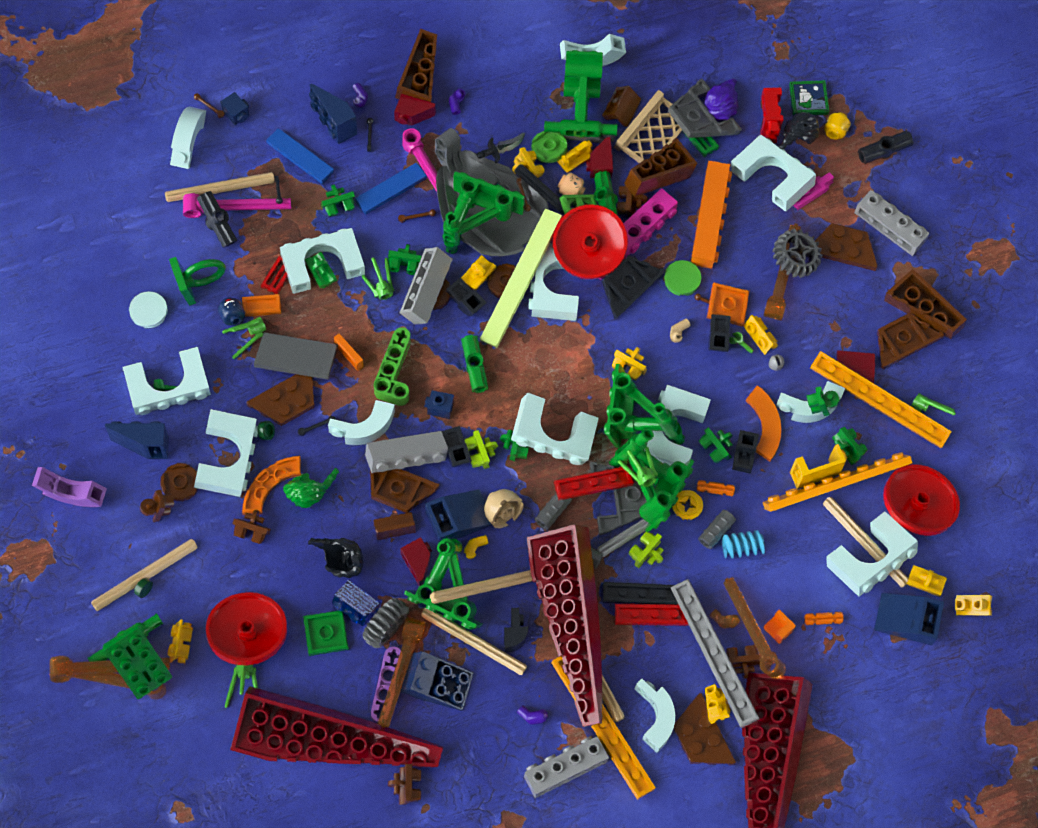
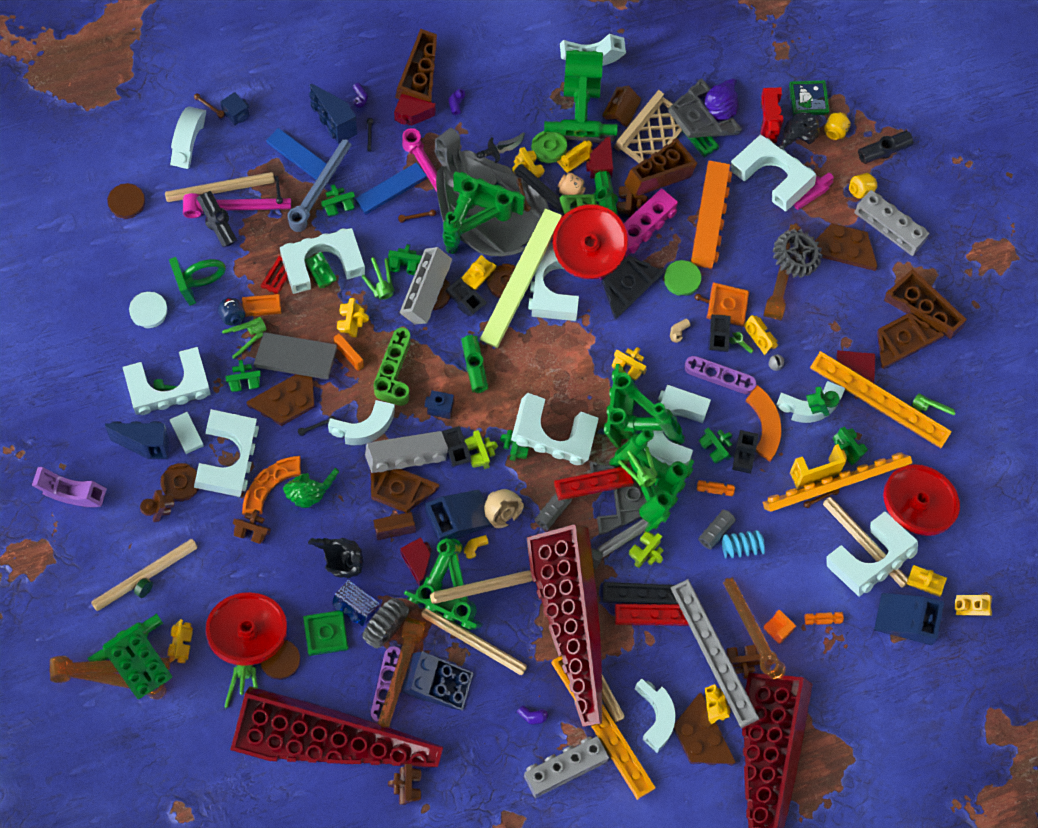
(126, 201): none -> reddish brown tile
(186, 432): none -> light aqua tile
(234, 380): none -> green hips
(266, 430): dark green tile -> none
(283, 663): none -> reddish brown tile
(303, 210): none -> sand blue piece
(354, 318): none -> yellow hips
(515, 635): black brick -> none
(695, 501): yellow gear -> none
(721, 371): none -> medium lavender beam
(725, 621): clear orange arm -> none
(807, 504): none -> reddish brown hinge
(862, 184): none -> yellow head

